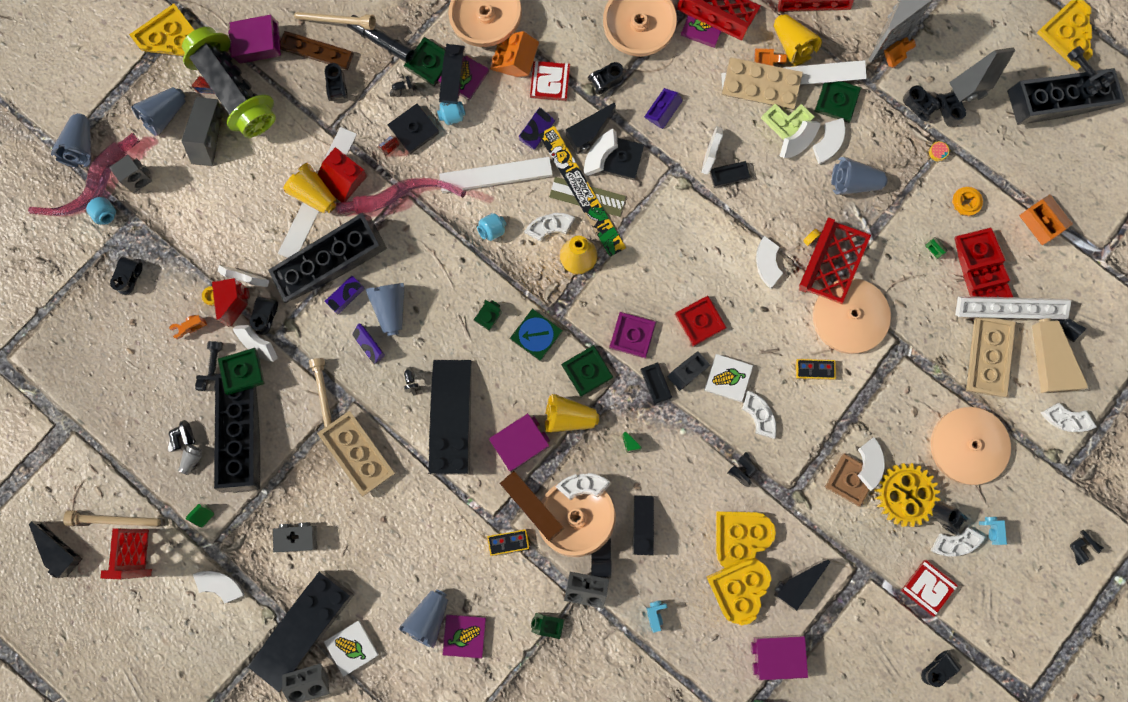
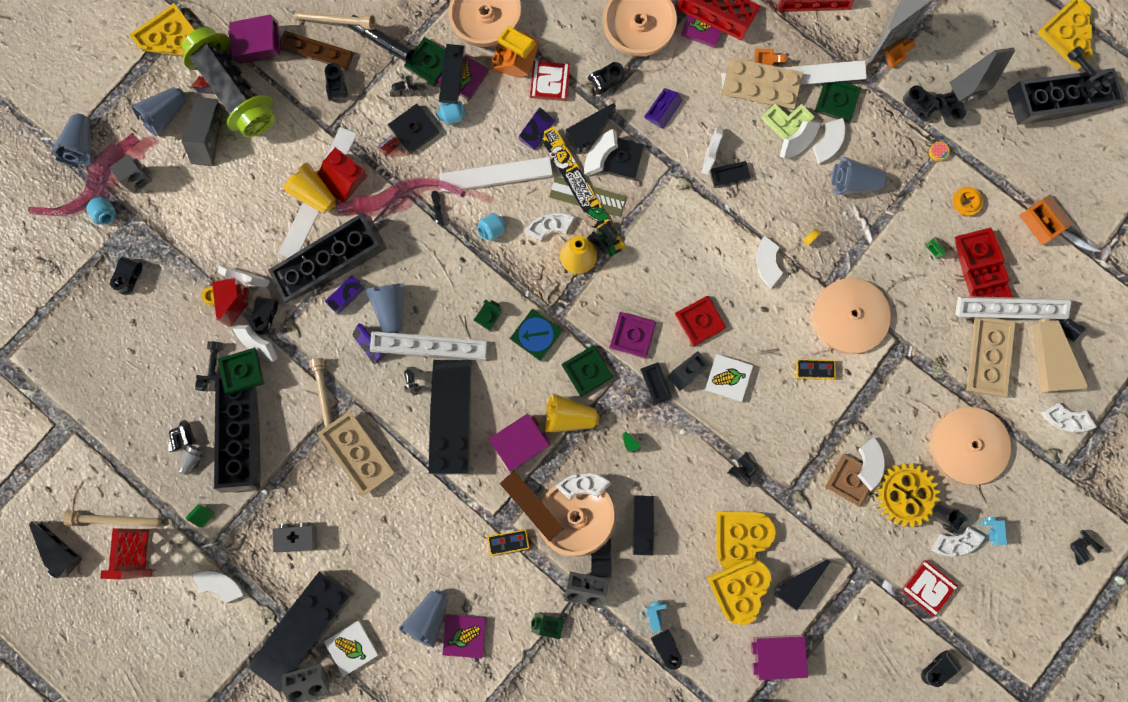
(191, 325): orange plate -> none
(428, 346): none -> white tile
(437, 207): none -> black piece
(516, 41): none -> yellow tile
(610, 237): none -> black piece
(666, 646): none -> black piece
(761, 413): white tile -> none
(796, 39): yellow cone -> none
(818, 256): red fence -> none

